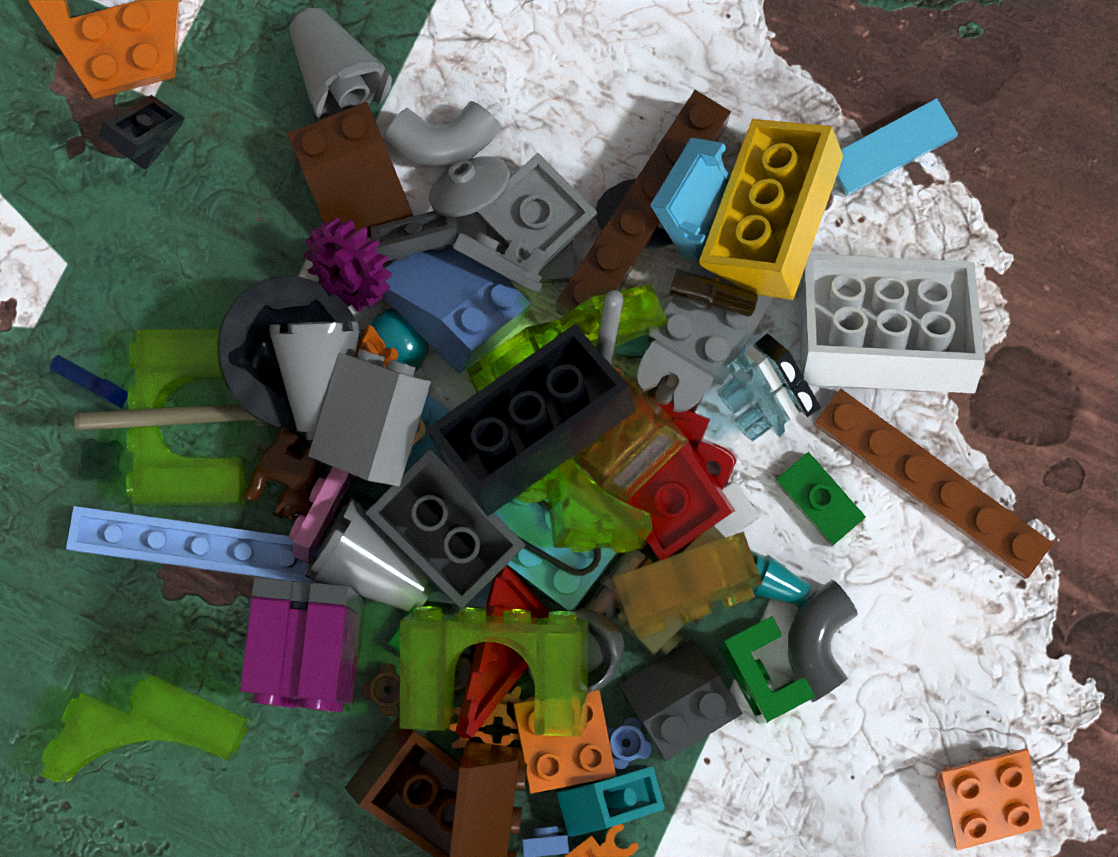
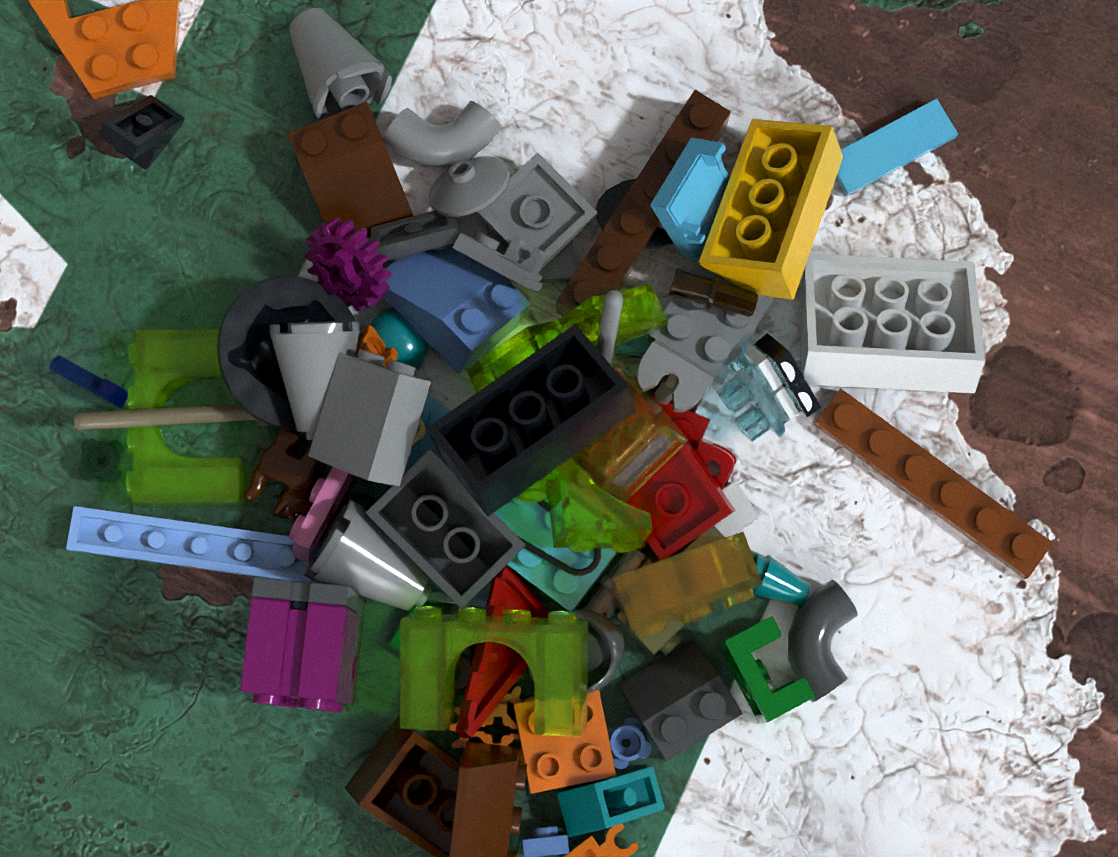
(159, 714): clear neon green arch -> none
(375, 689): reddish brown plate -> none
(820, 499): green plate -> none
(991, 798): orange hinge -> none

